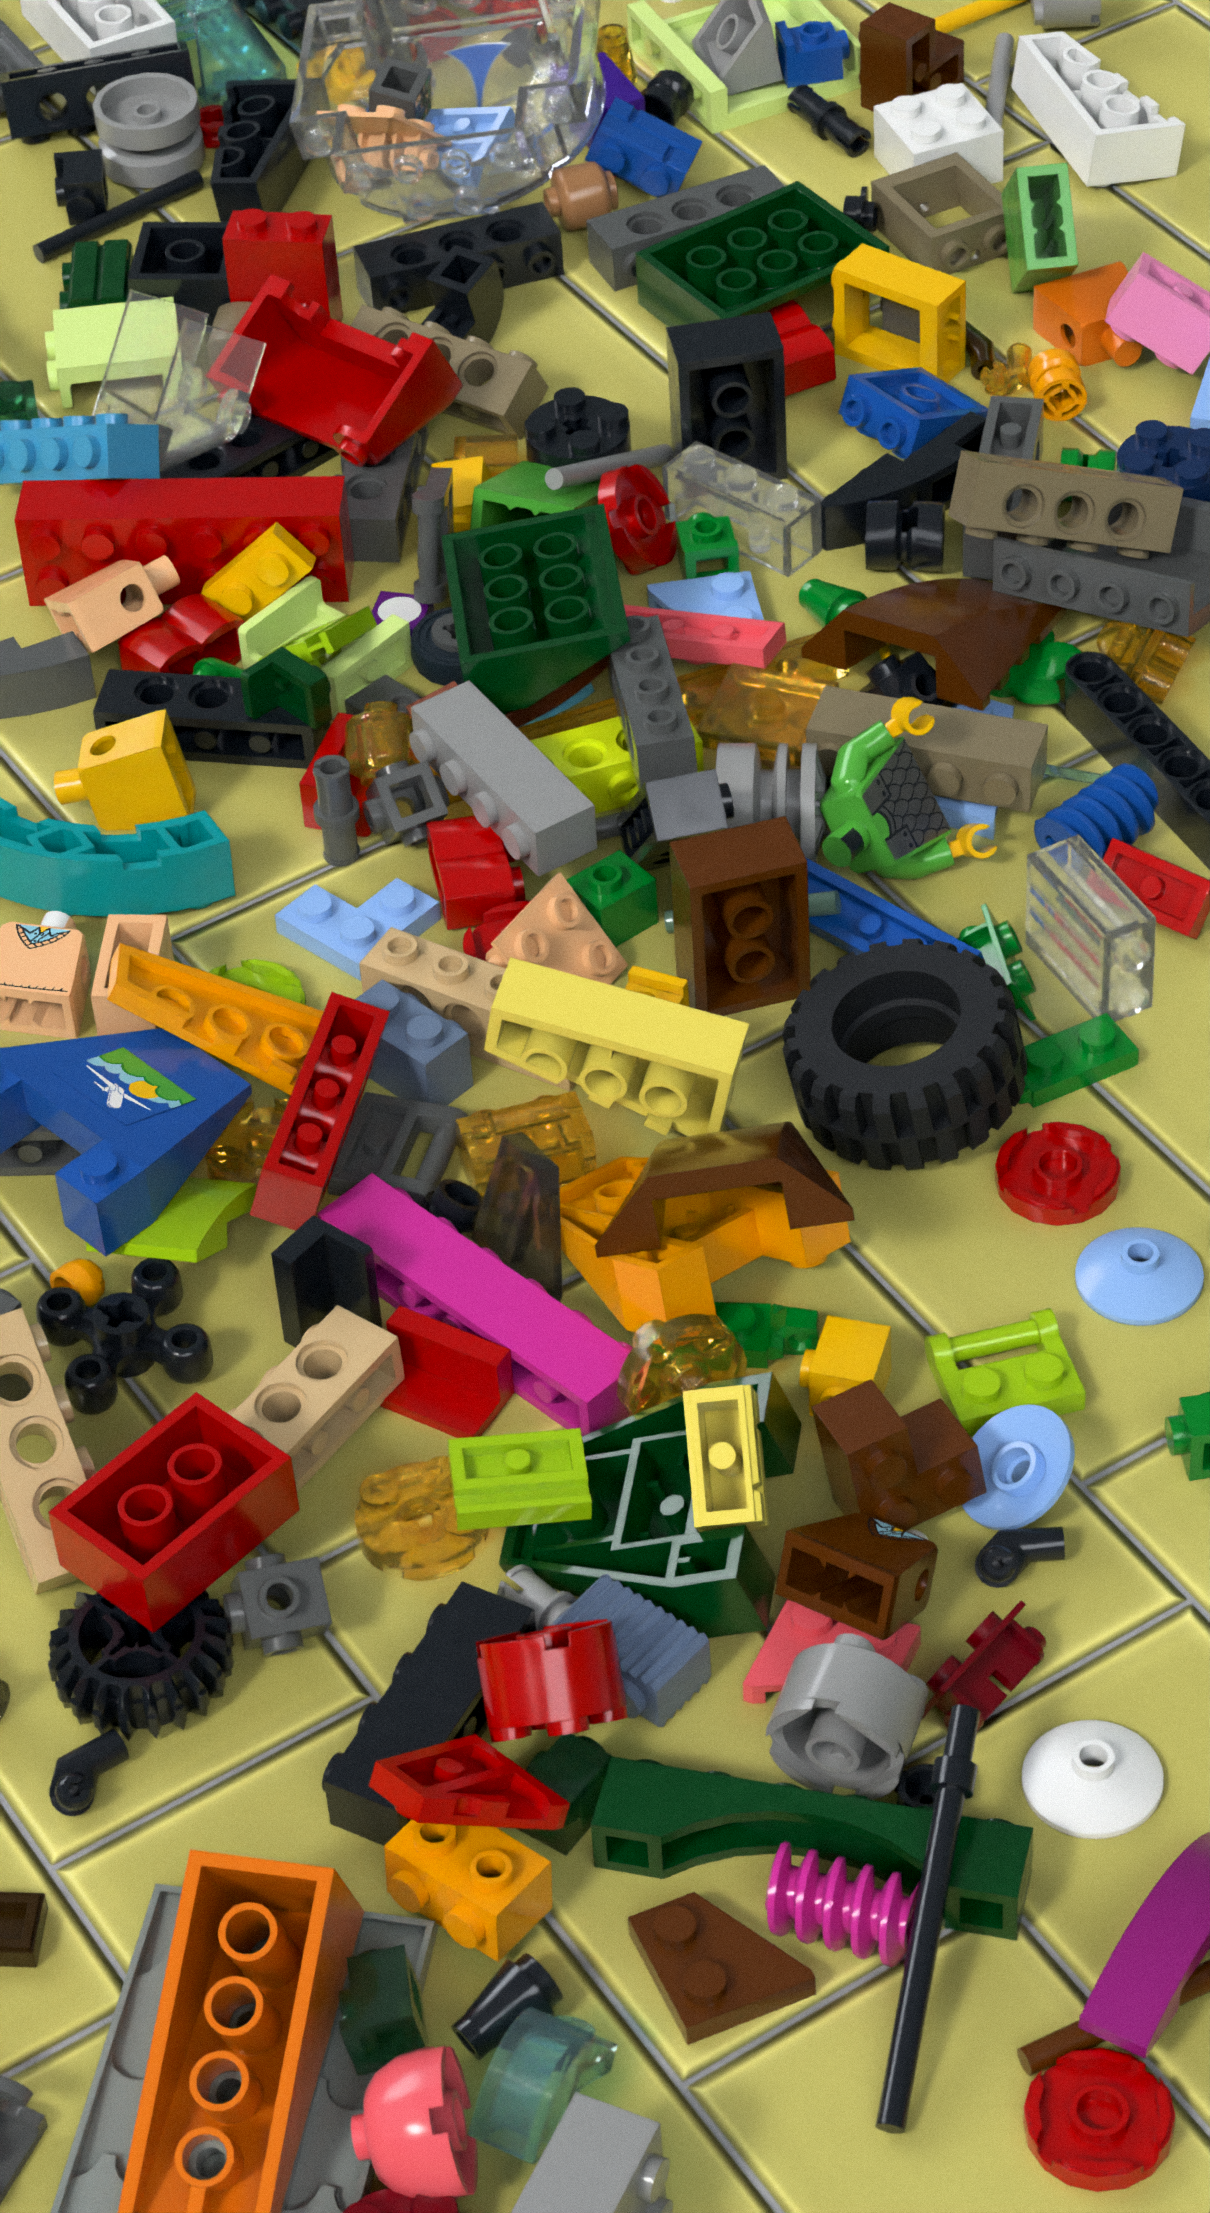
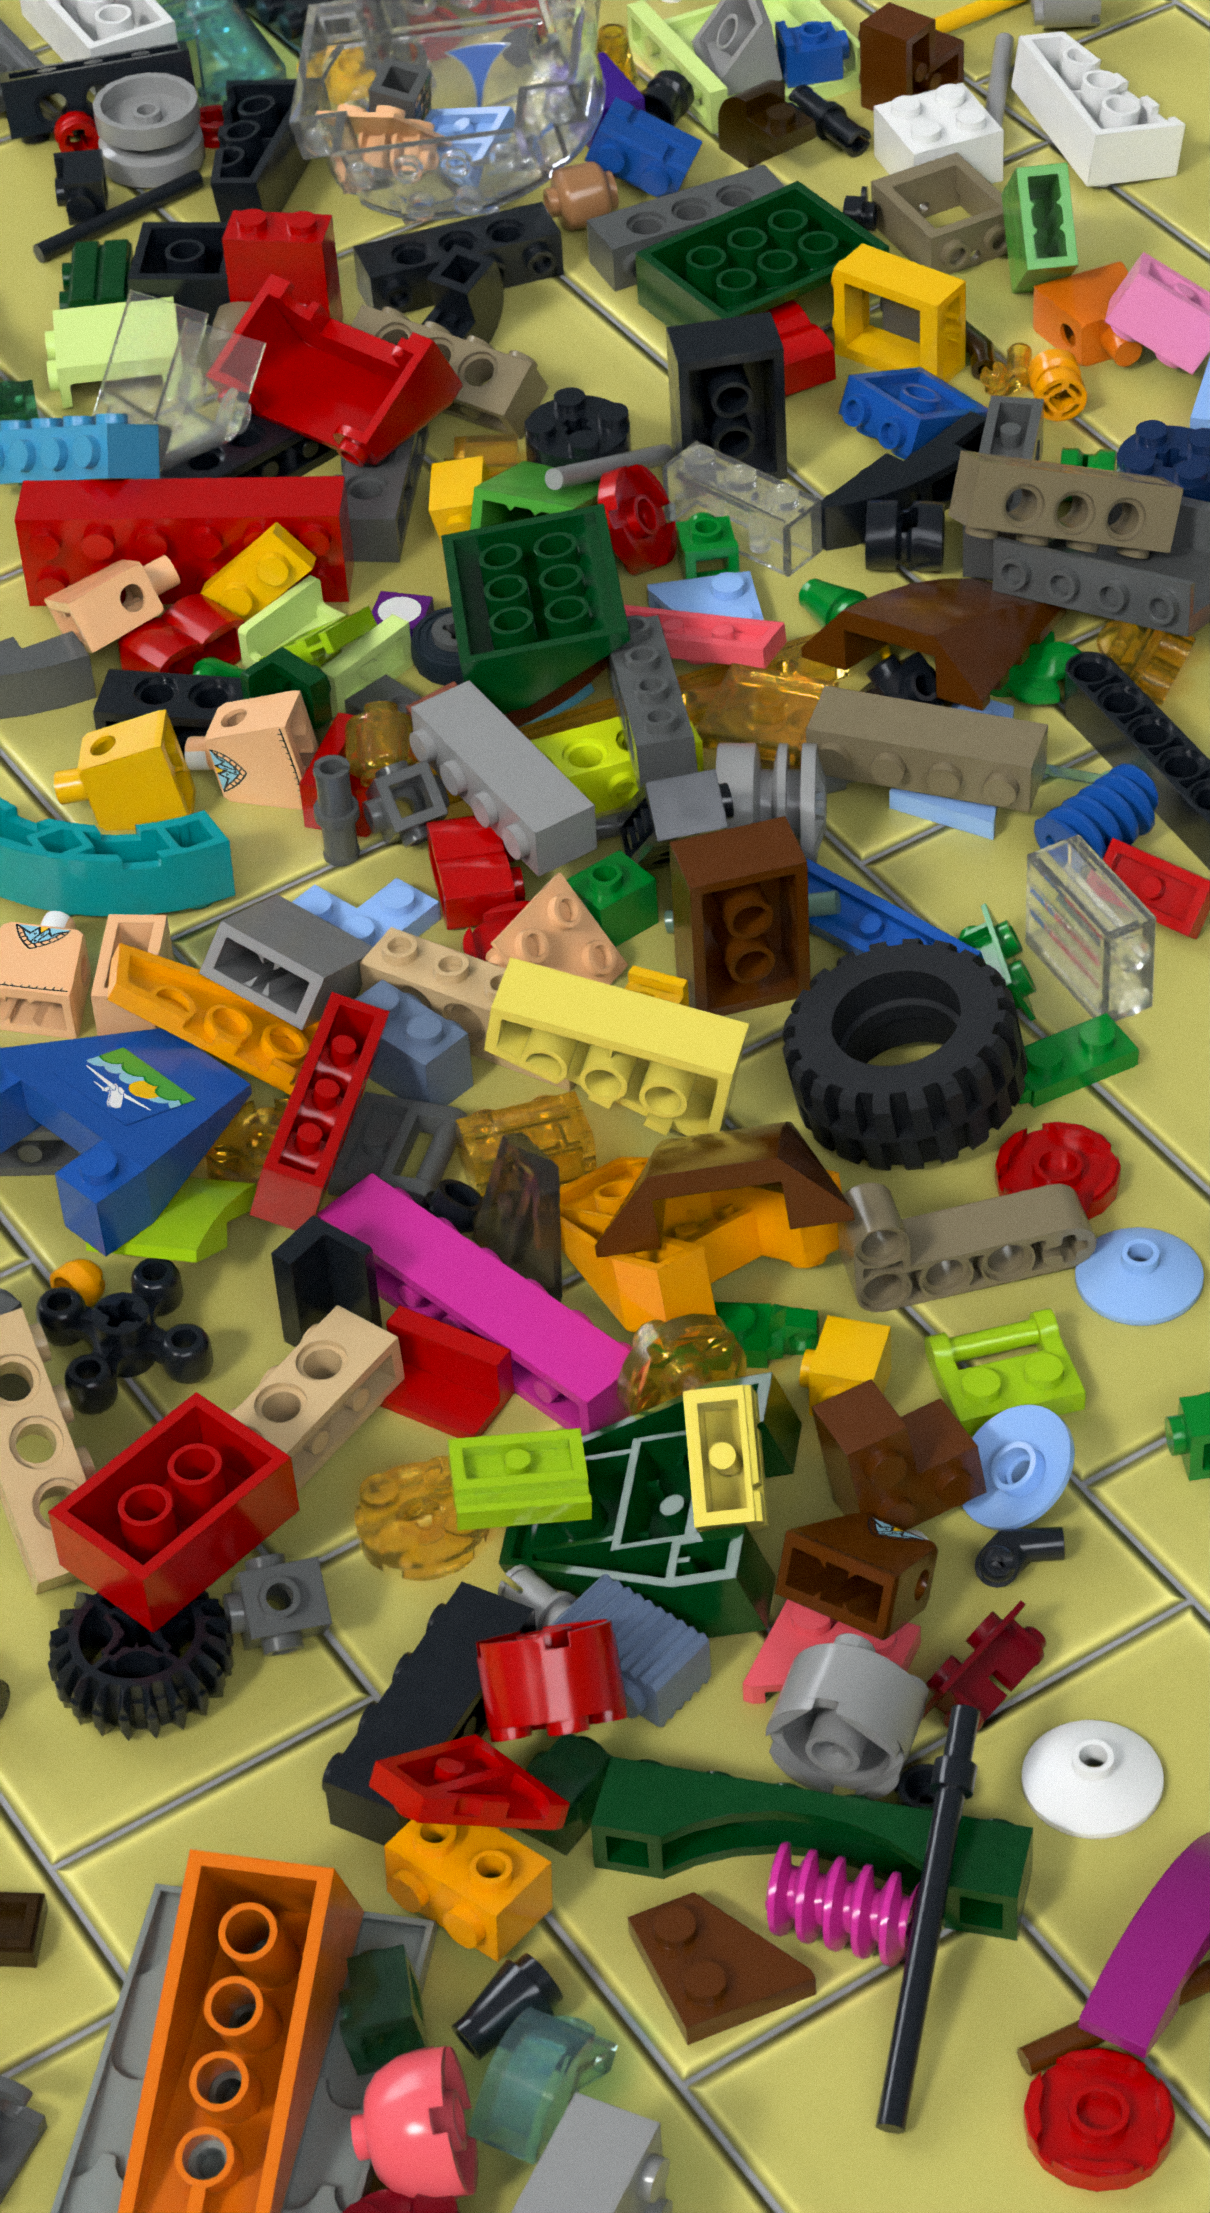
(74, 121): none -> red bush
(78, 1772): black arm -> none
(257, 749): none -> light nougat torso
(285, 960): none -> light grey brick
(435, 518): dark grey plate -> none
(762, 124): none -> dark brown brick
(885, 809): torso -> none
(959, 1247): none -> dark tan beam

